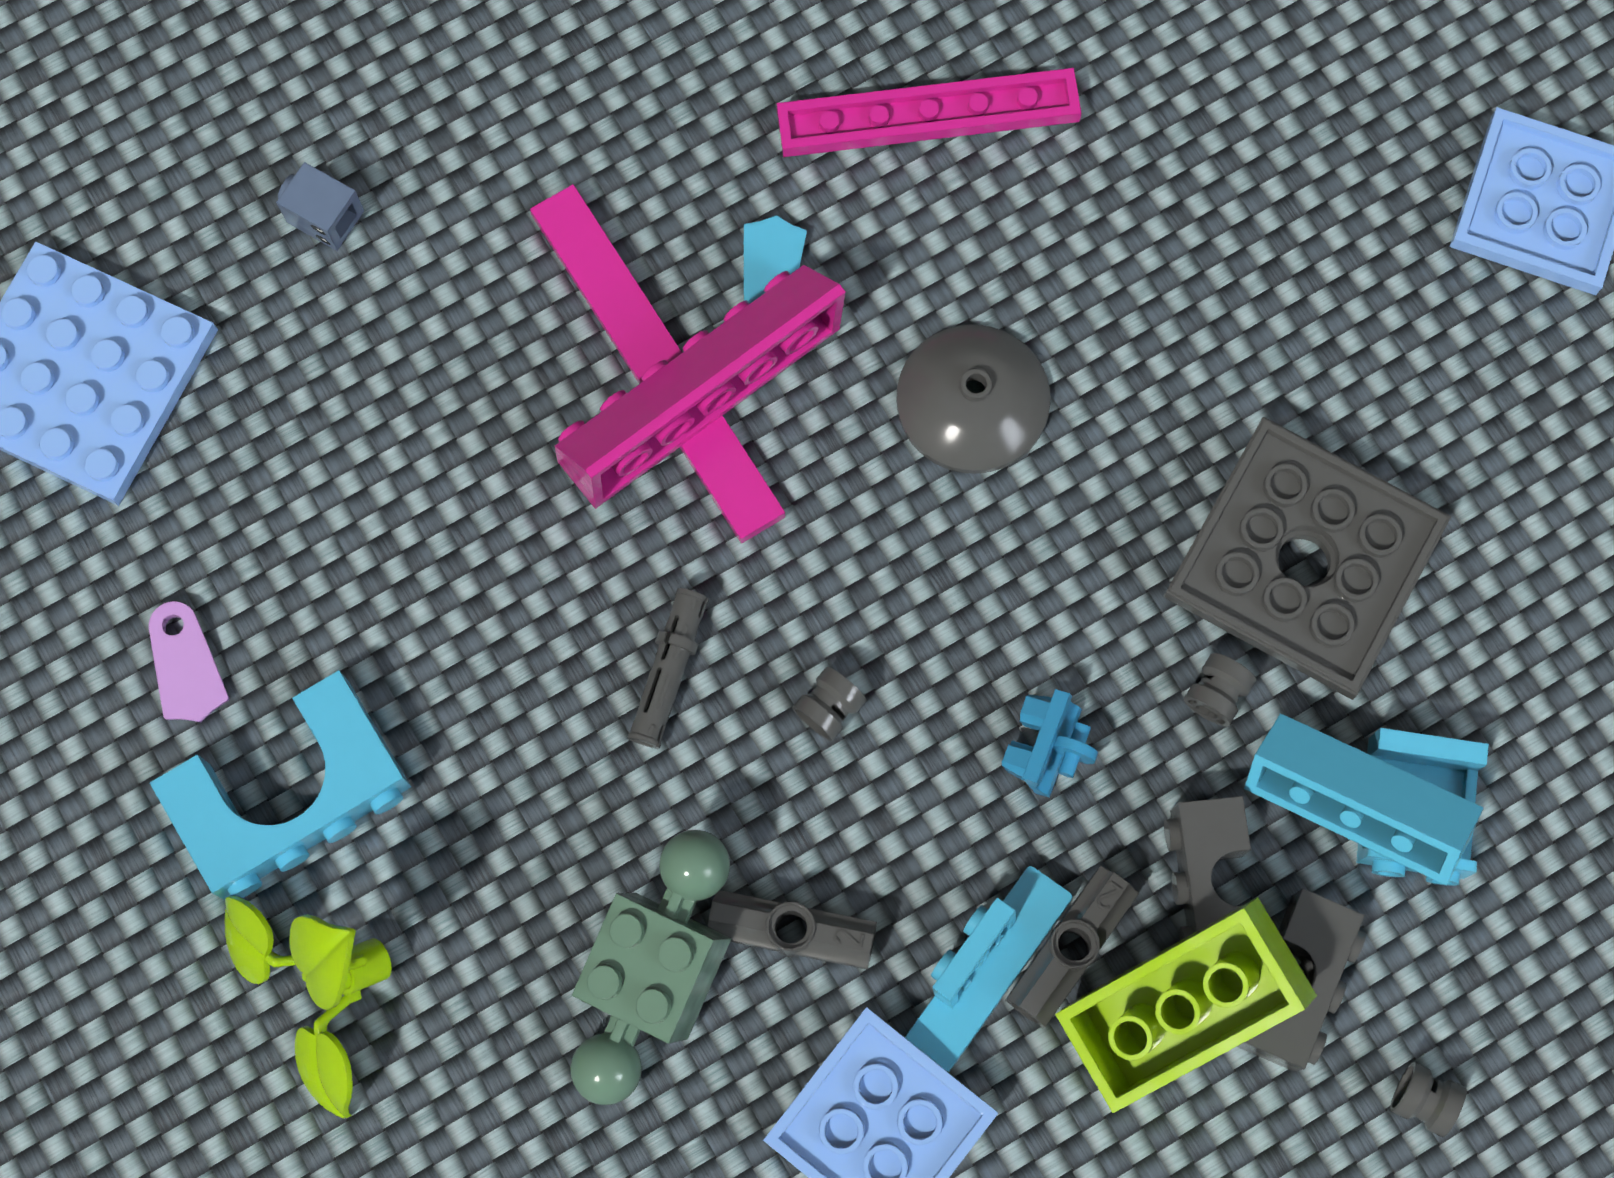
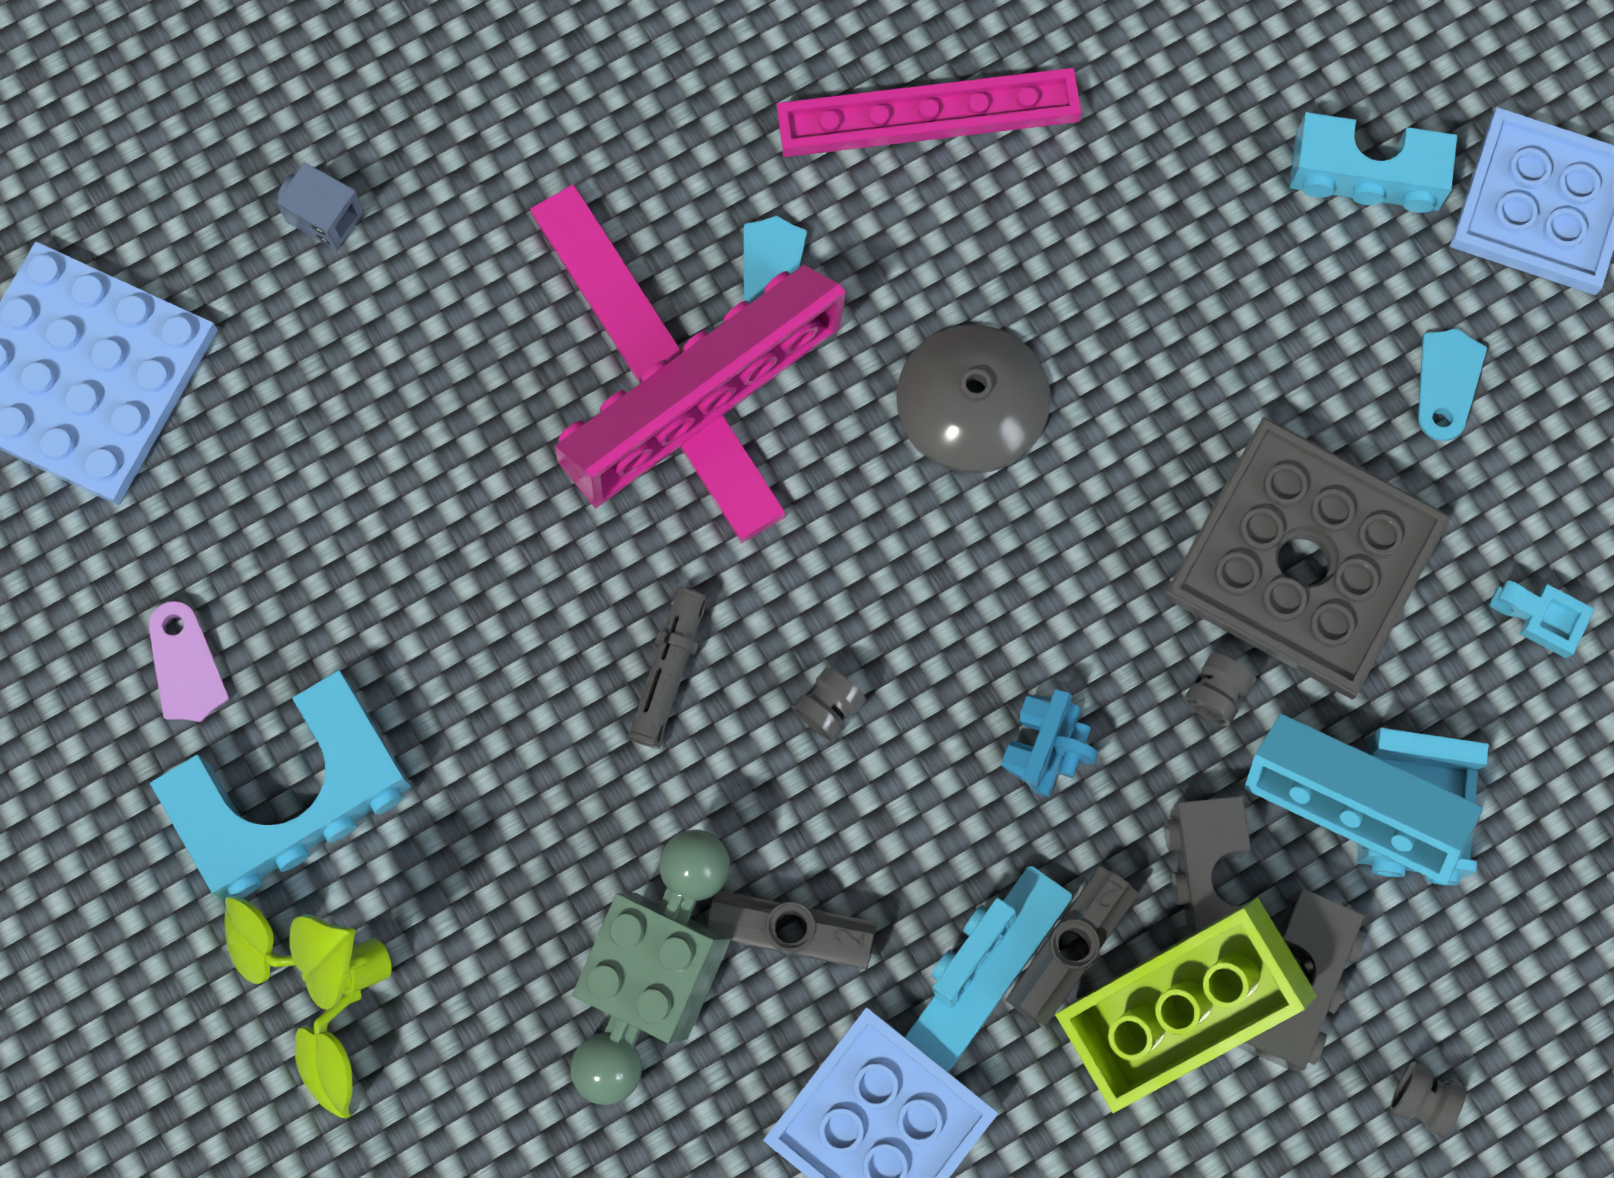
(1331, 164): none -> medium azure arch
(1448, 381): none -> medium azure piece
(1550, 616): none -> medium azure plate

